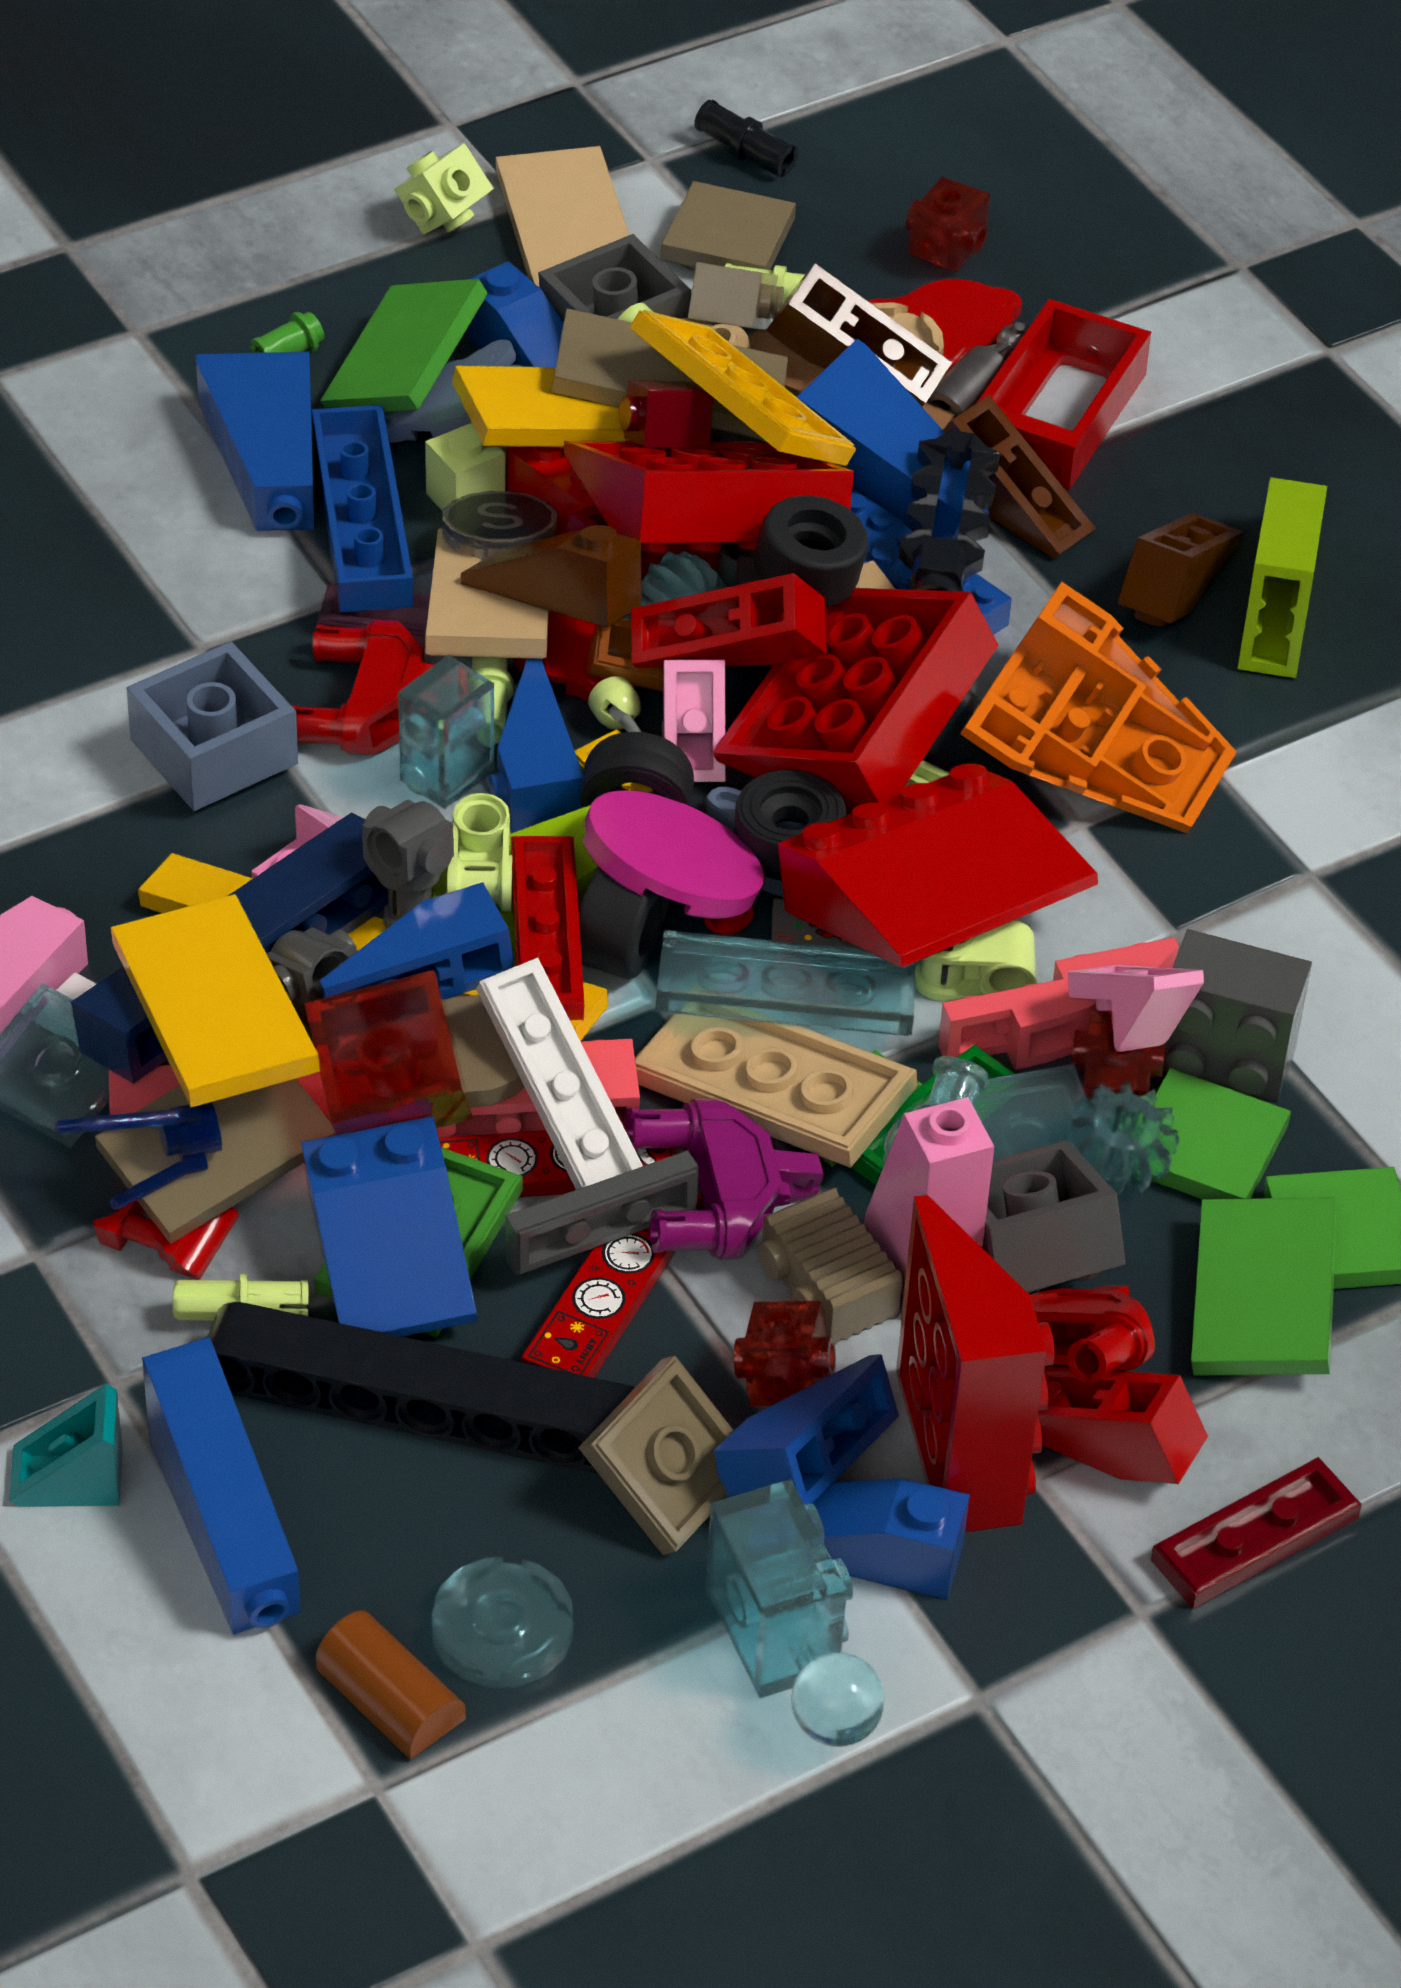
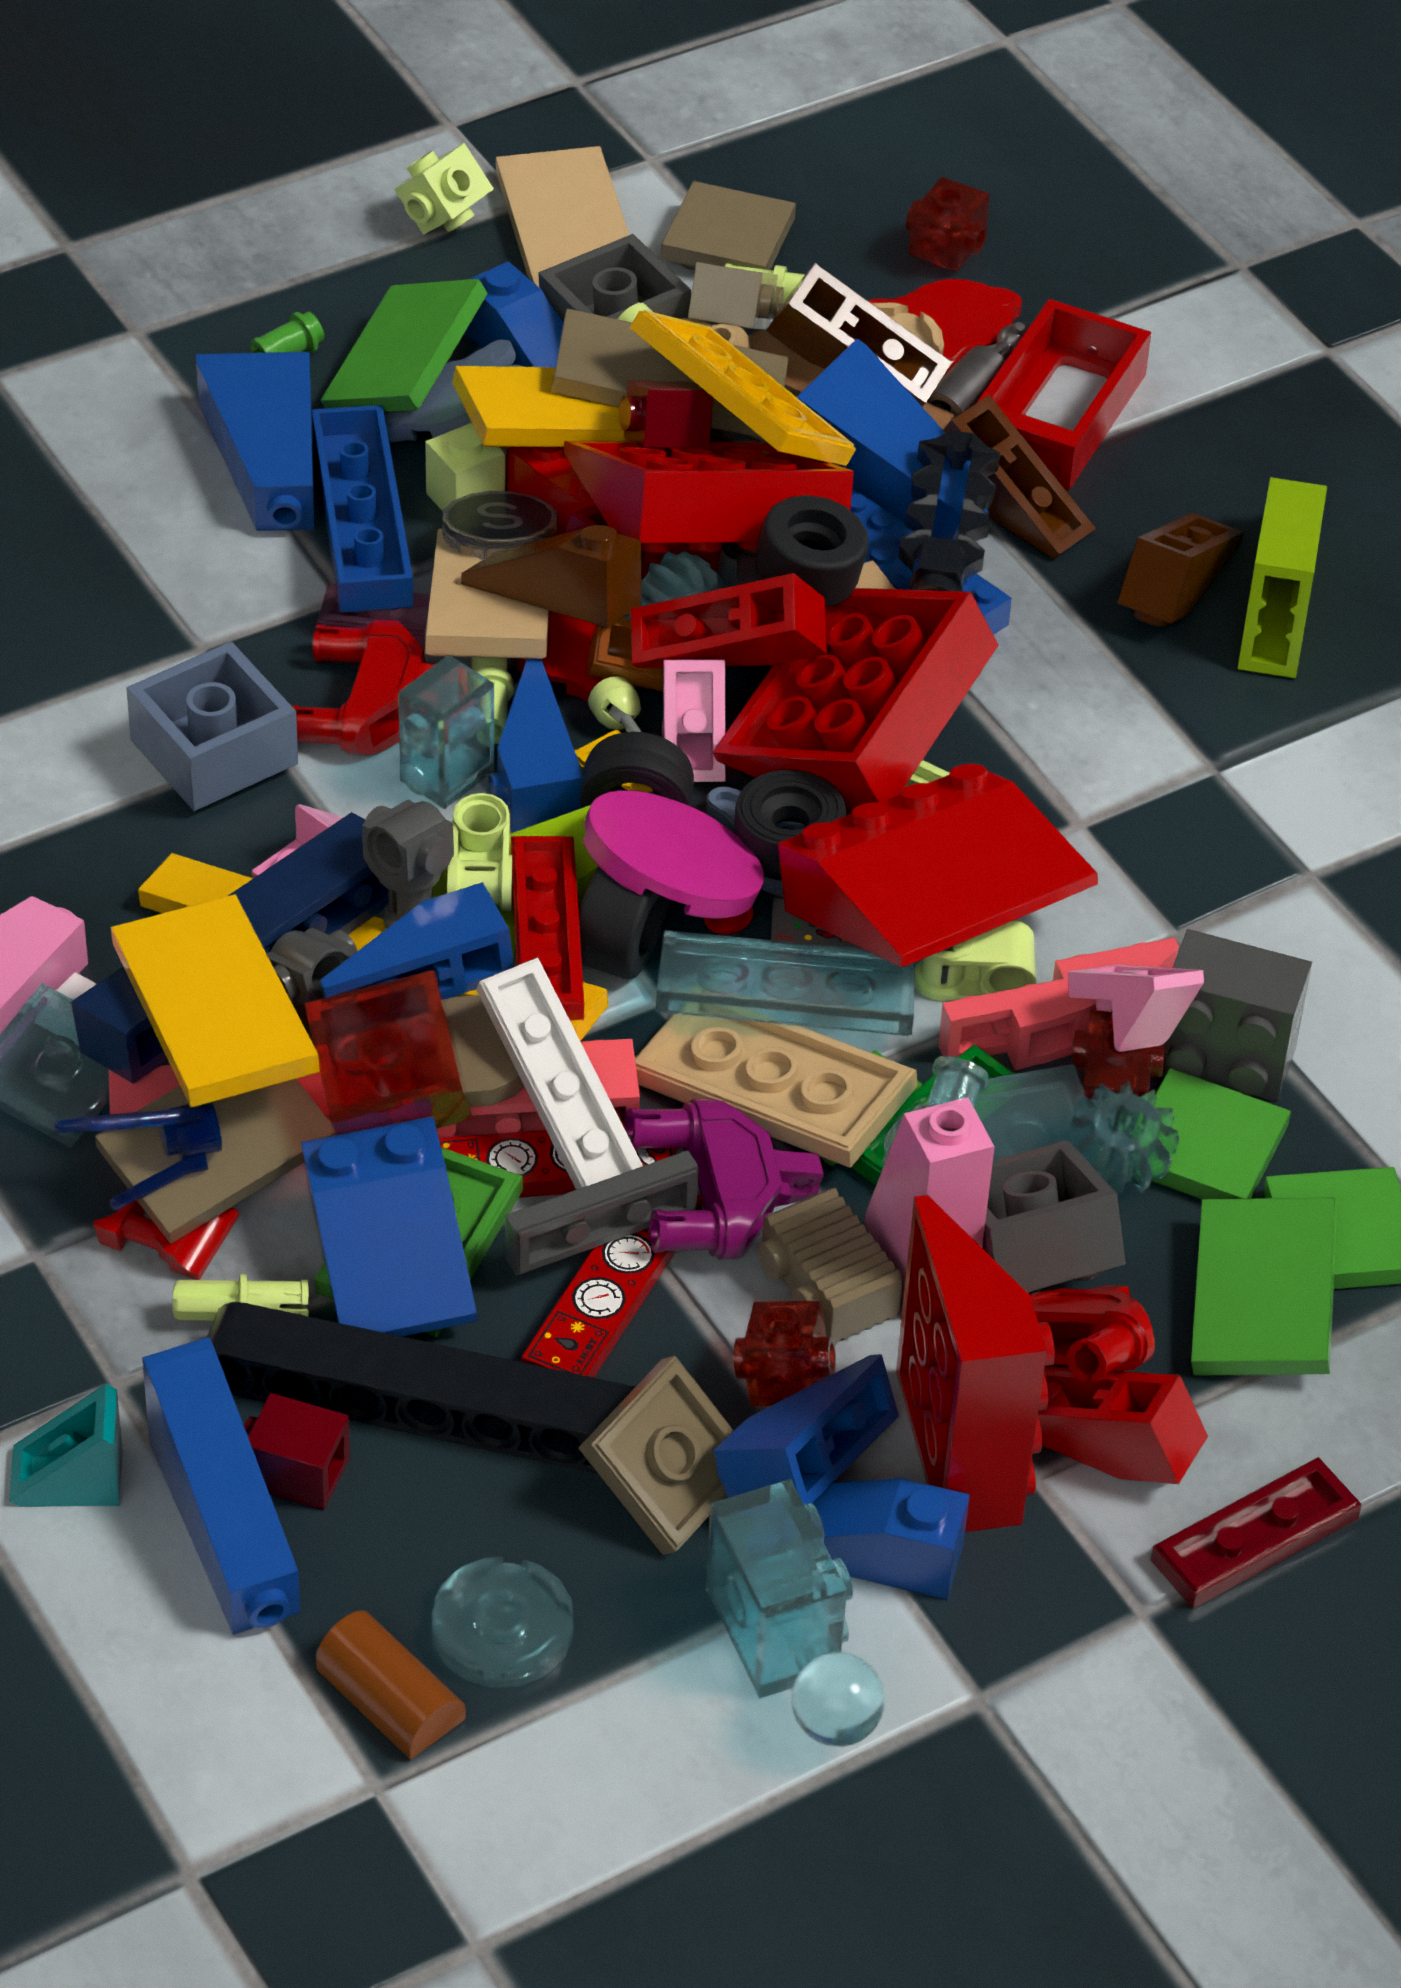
(299, 1449): none -> dark red brick
(746, 138): black pin -> none
(1098, 718): orange wedge -> none

